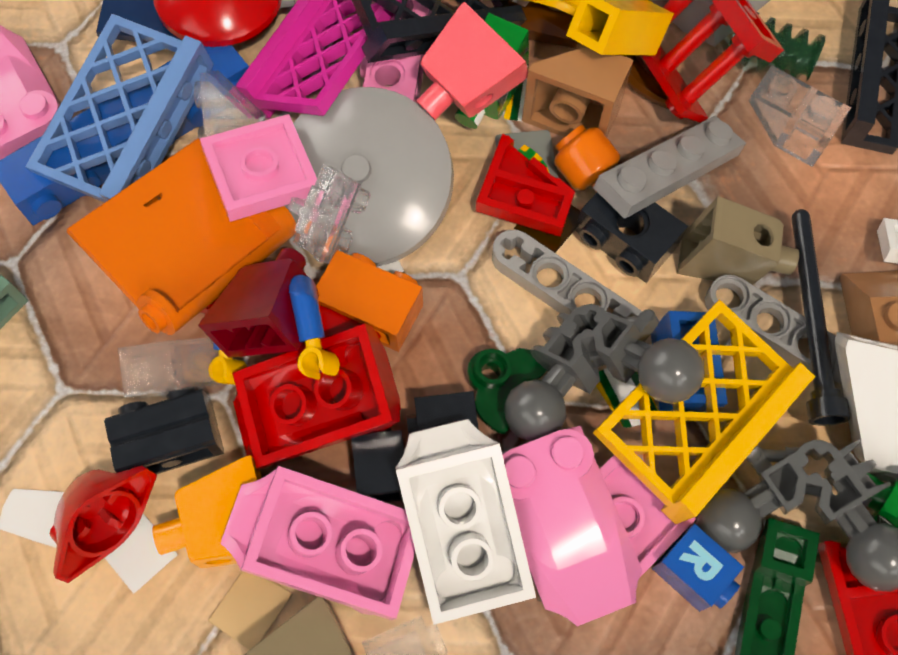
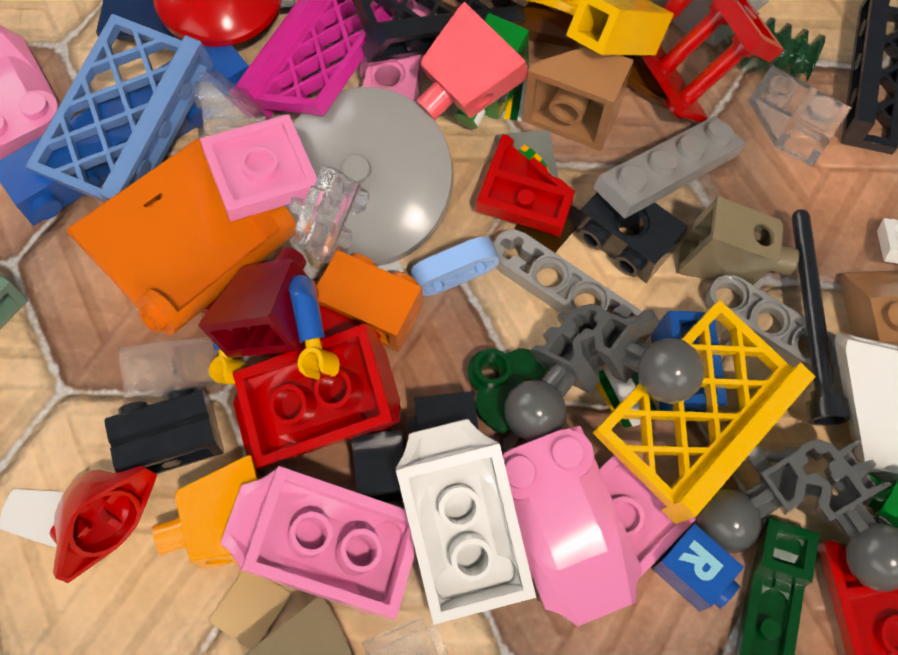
(138, 557): white sticker -> none
(455, 265): none -> light blue beam
(585, 156): orange head -> none

